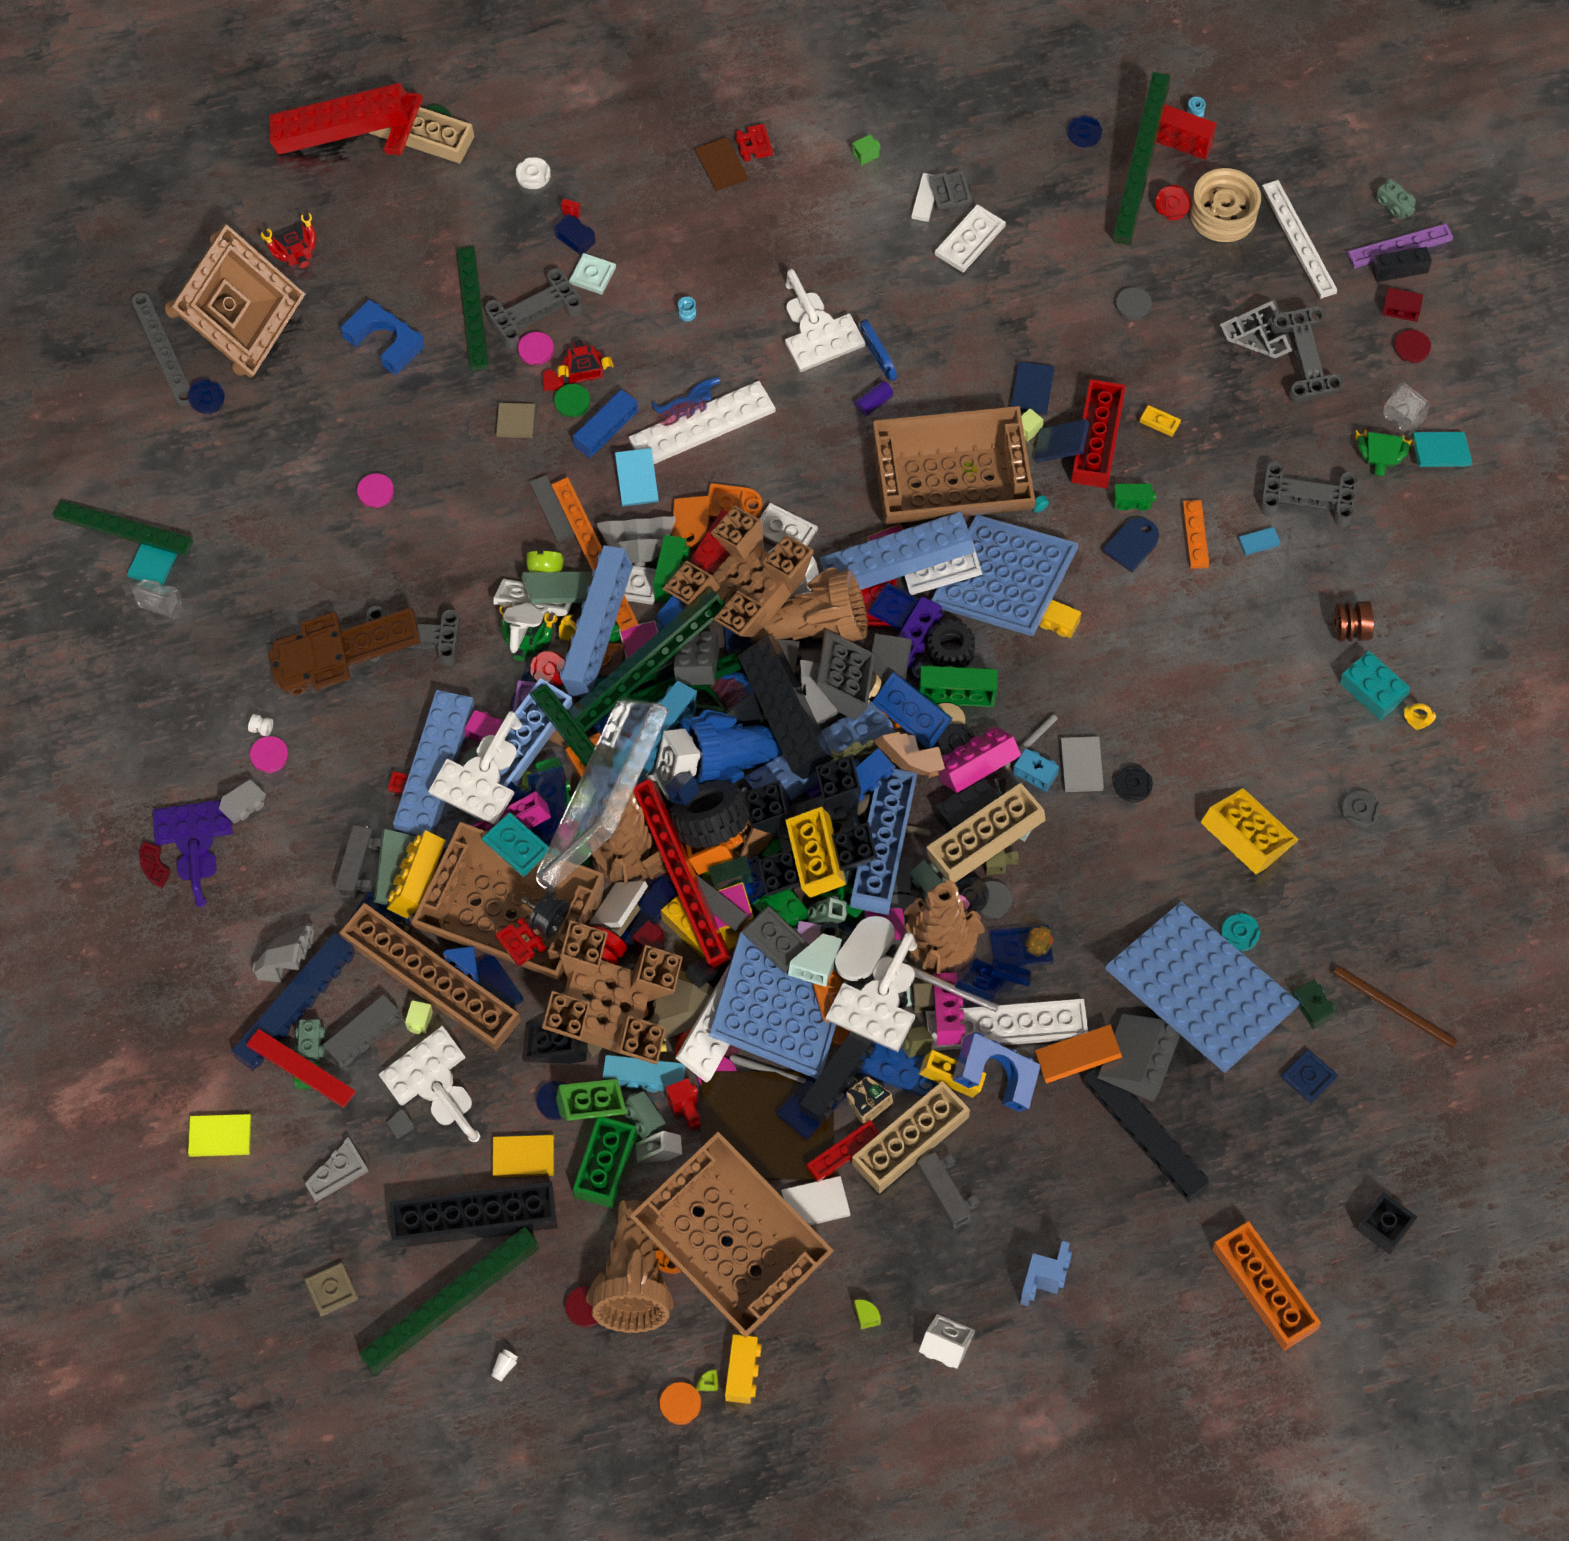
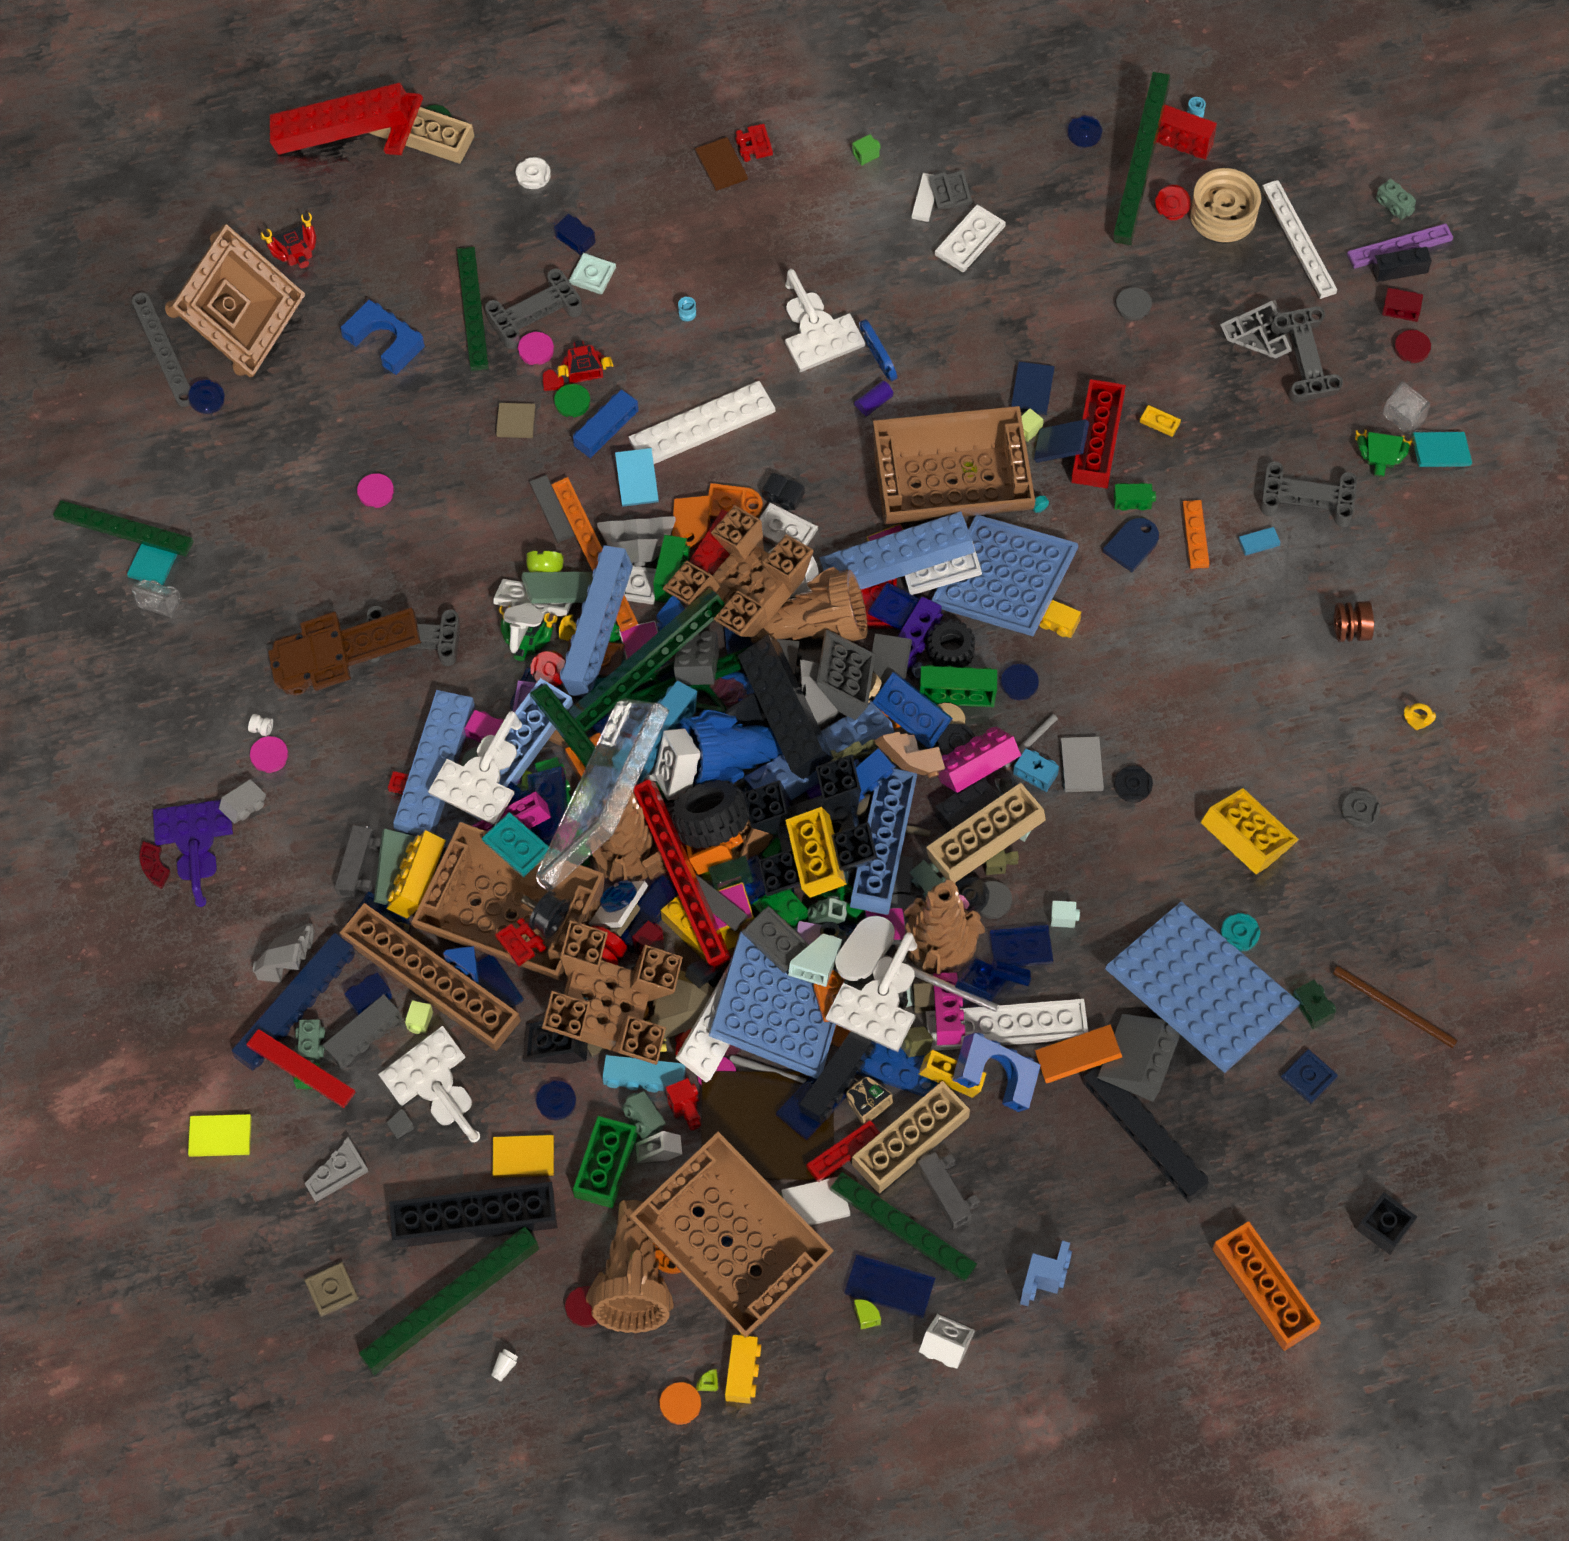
(366, 993): none -> clear blue brick
(570, 207): red plate -> none
(590, 1100): bright green slope -> none
(618, 897): none -> clear blue tile
(682, 788): dark blue brick -> none
(689, 404): piece -> none
(783, 491): none -> black brick
(890, 1286): none -> clear blue tile
(903, 1227): none -> dark green plate
(1020, 682): none -> clear blue tile
(1039, 941): clear yellow head -> none
(1064, 914): none -> light aqua brick
(1375, 685): teal brick -> none

